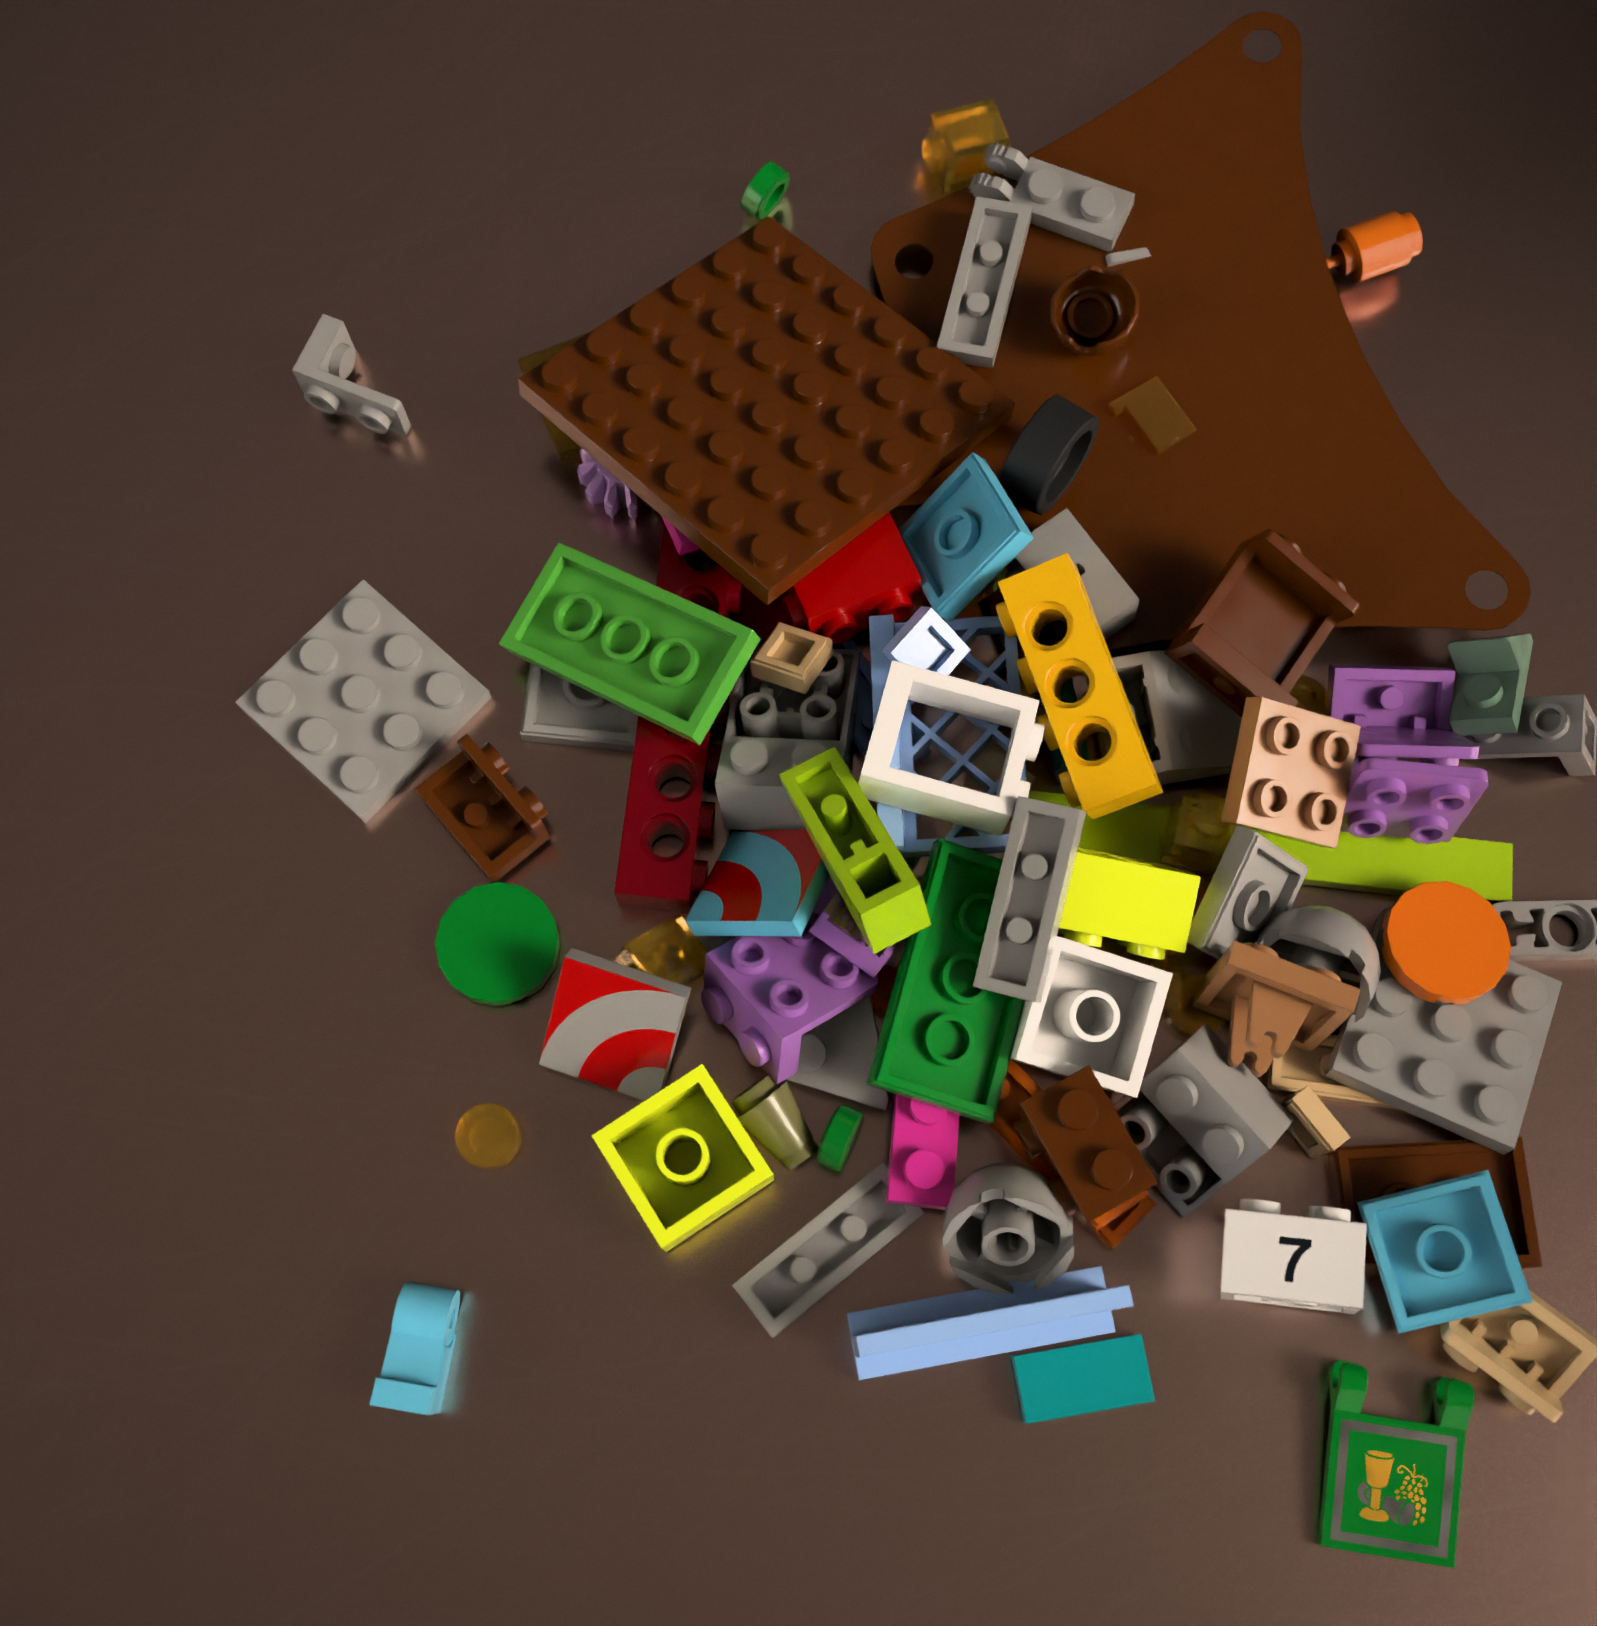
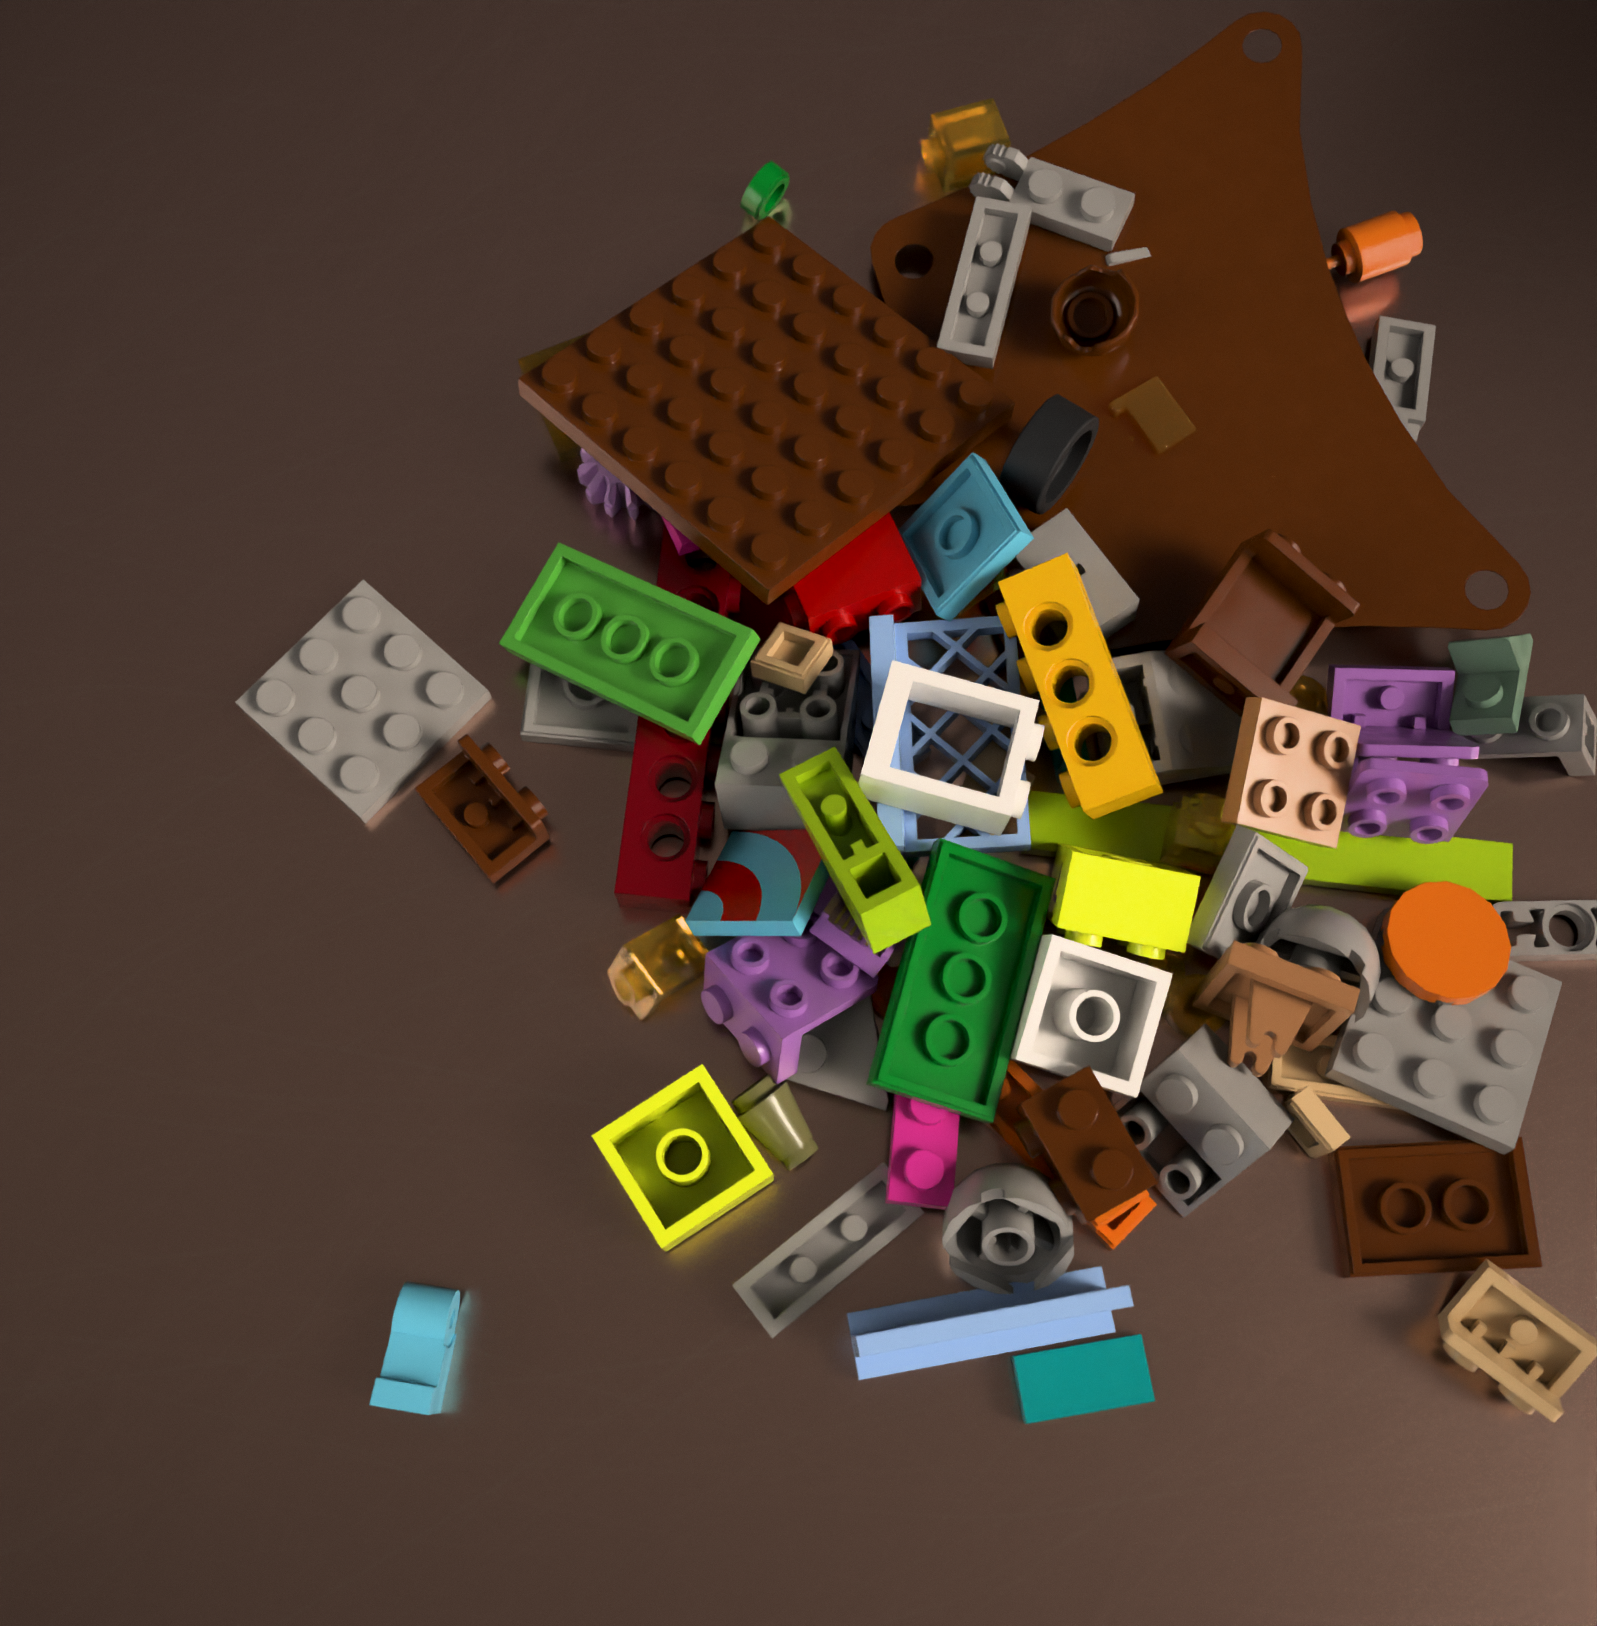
(323, 375): light grey bracket -> none
(488, 1136): clear yellow tile -> none
(497, 944): green tile -> none
(613, 1025): tile -> none
(840, 1137): green tile -> none
(927, 643): plate -> none
(1029, 899): light grey plate -> none
(1293, 1259): white brick -> none
(1391, 1479): green flag -> none
(1403, 364): none -> light grey hinge
(1444, 1252): medium azure tile -> none

